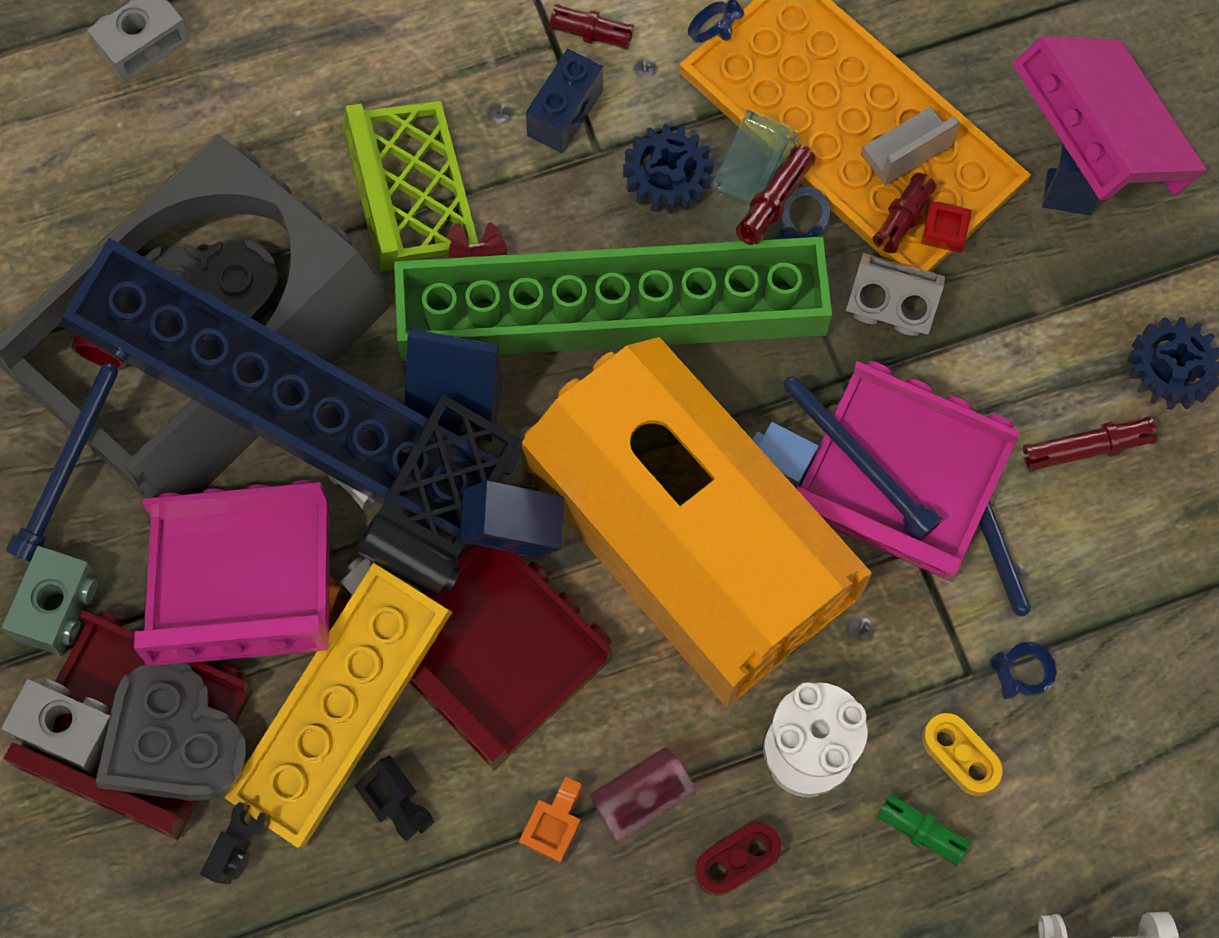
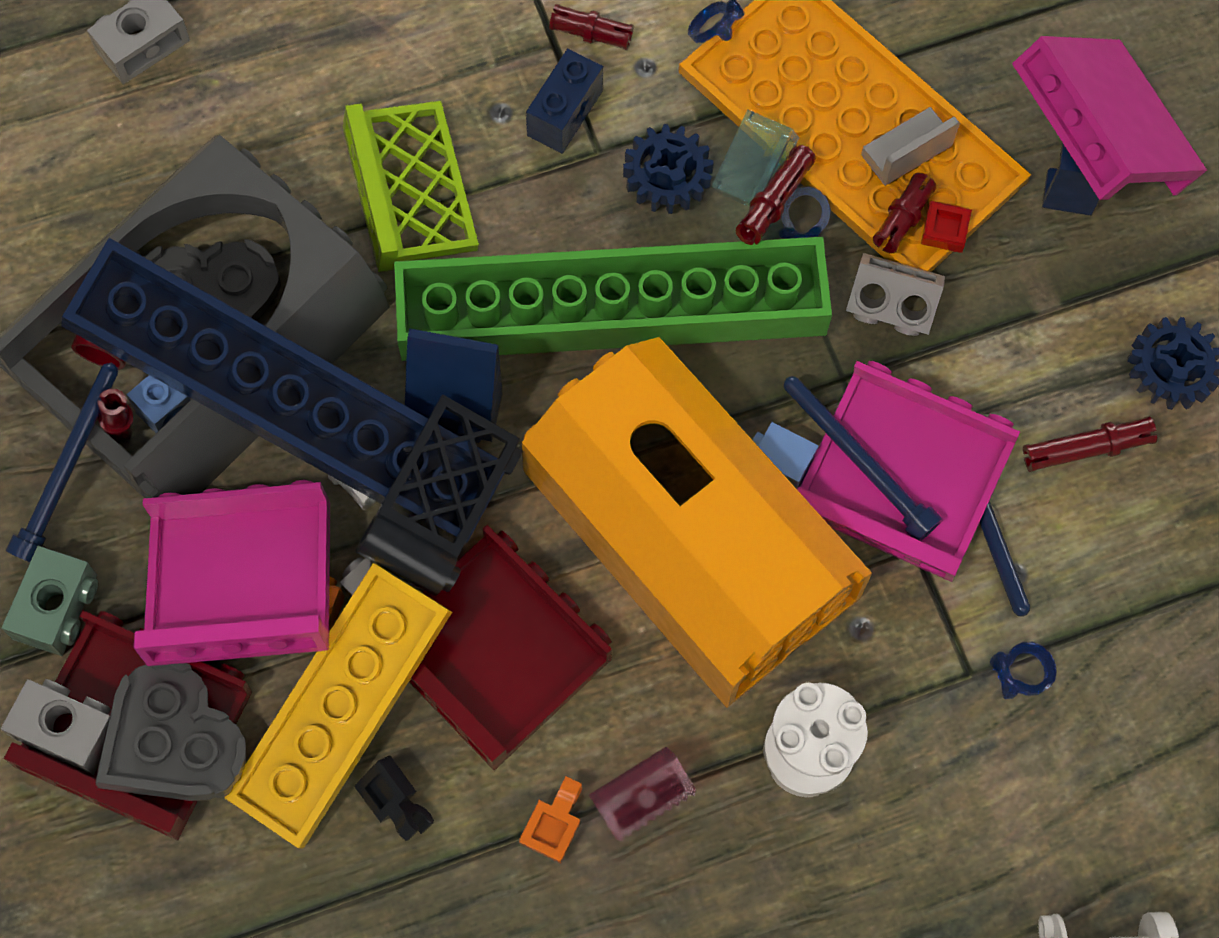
(115, 415): none -> dark red axle
(156, 402): none -> medium blue brick
(229, 853): black plate -> none
(491, 244): dark red piece -> none
(512, 519): dark blue panel -> none
(737, 860): dark red plate -> none
(923, 829): green pin -> none
(965, 751): yellow plate -> none

